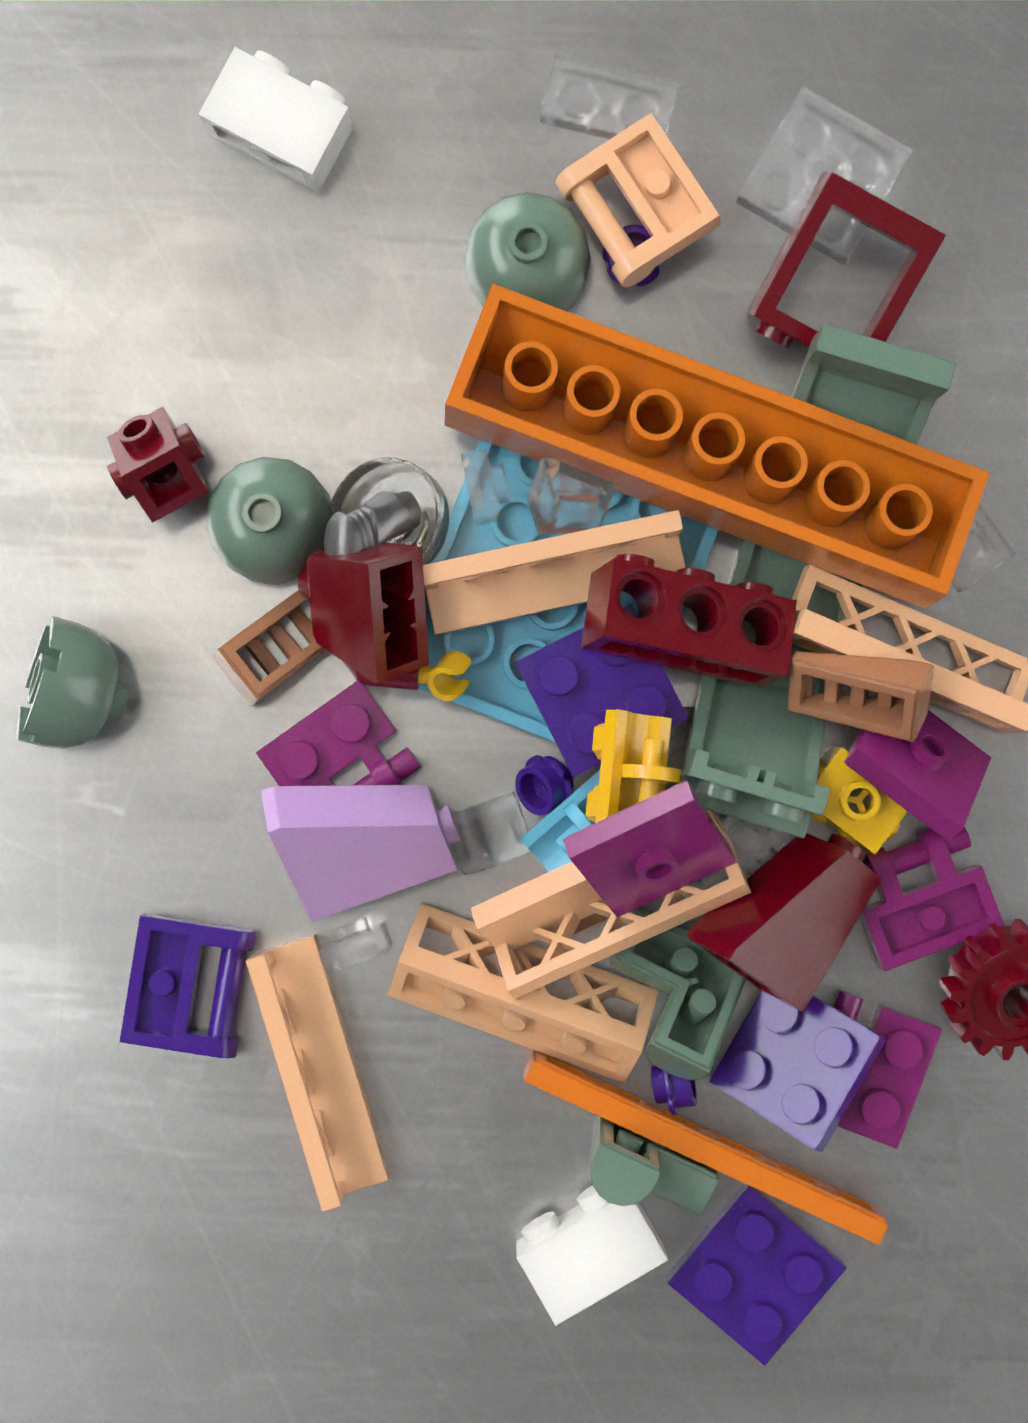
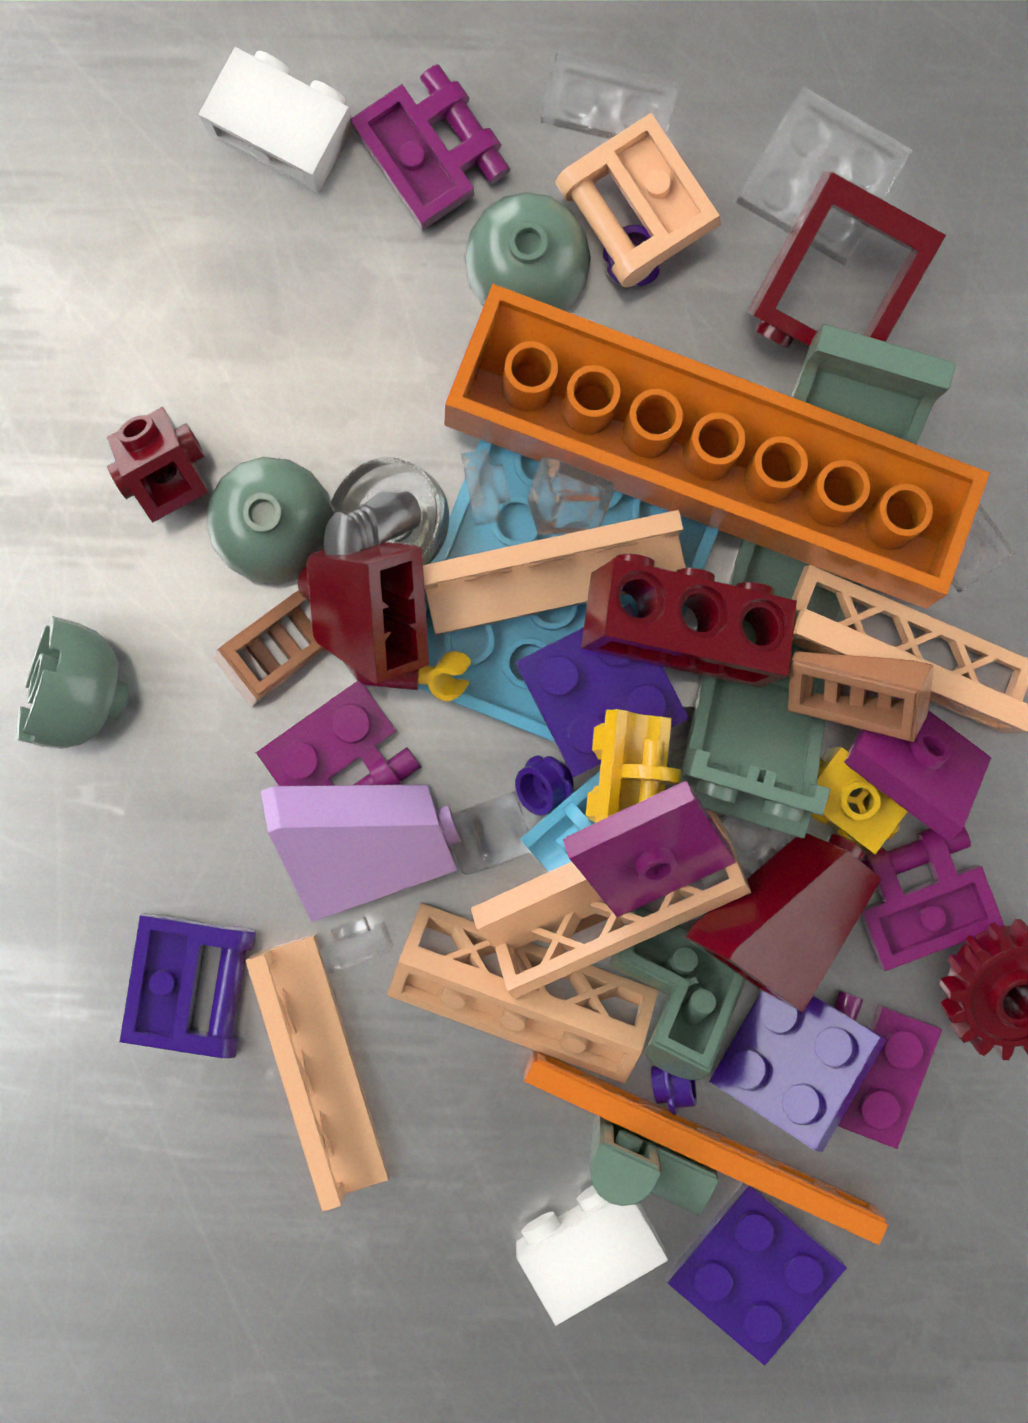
(413, 155): none -> magenta plate

